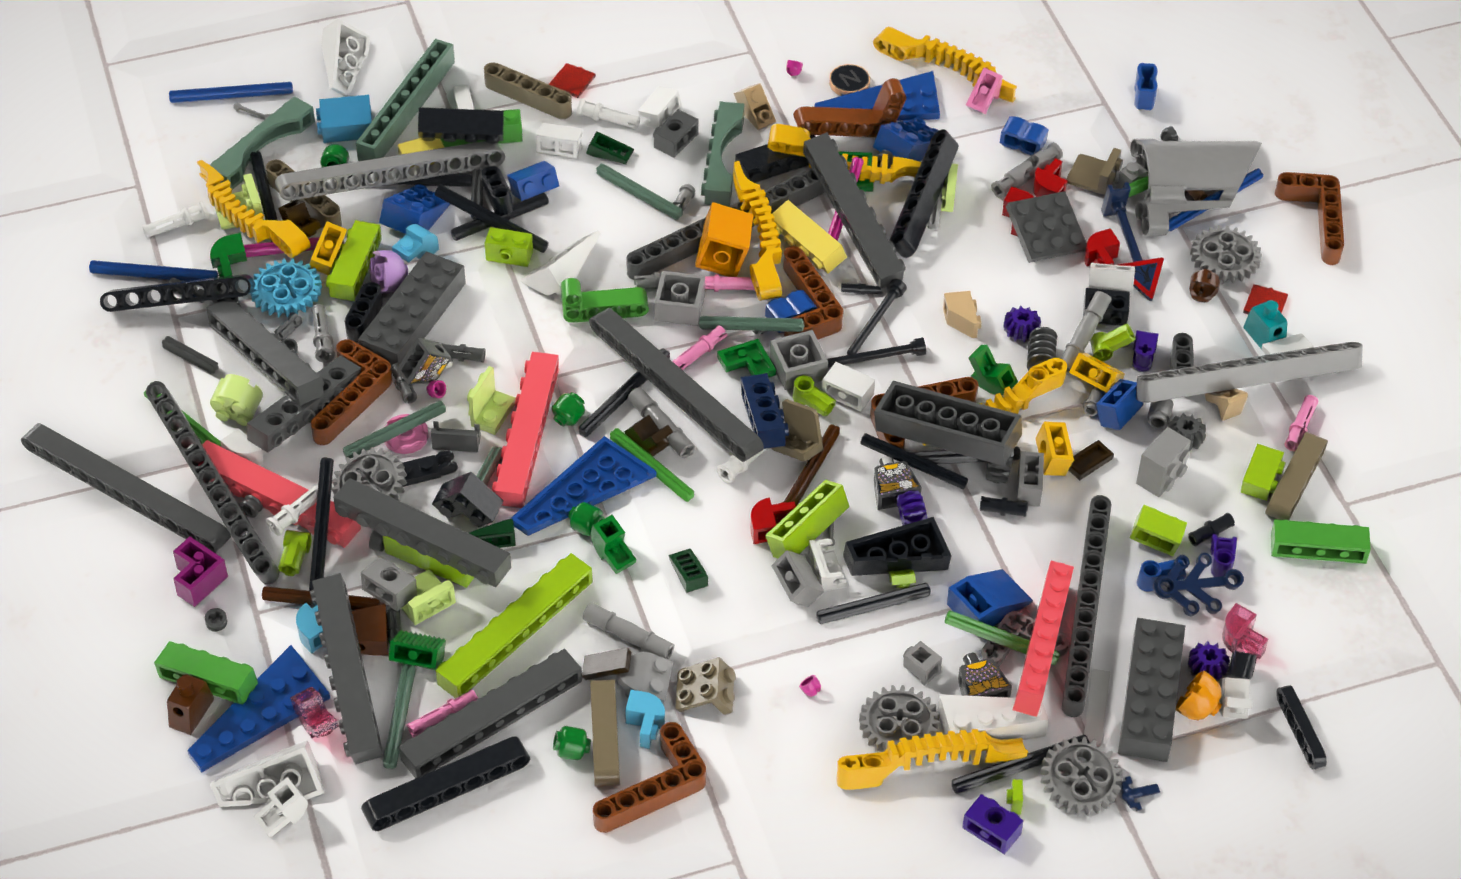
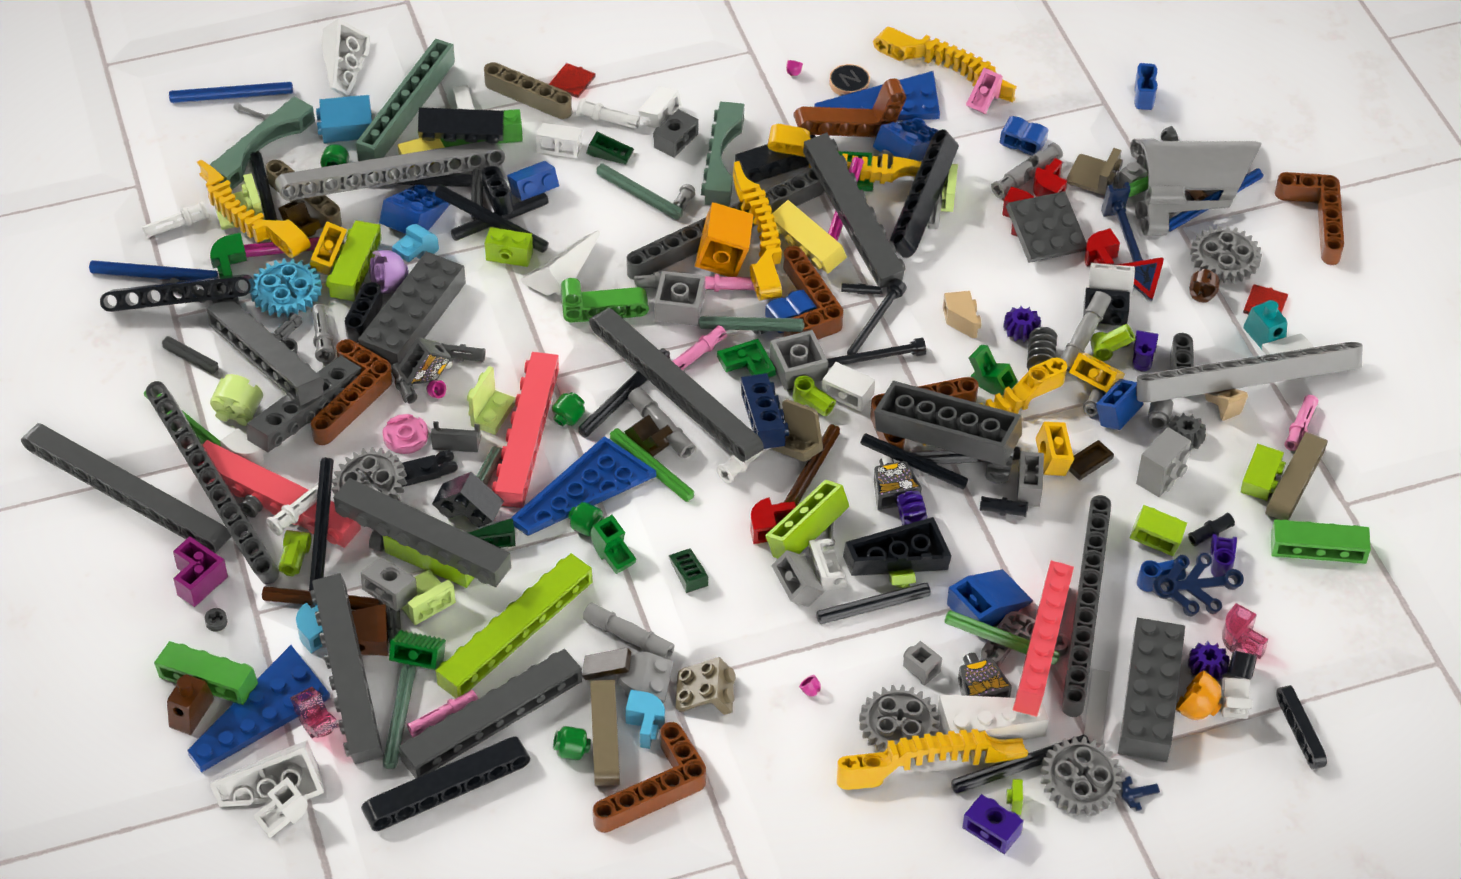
(395, 429): sand green axle -> none
(756, 106): tan slope -> none

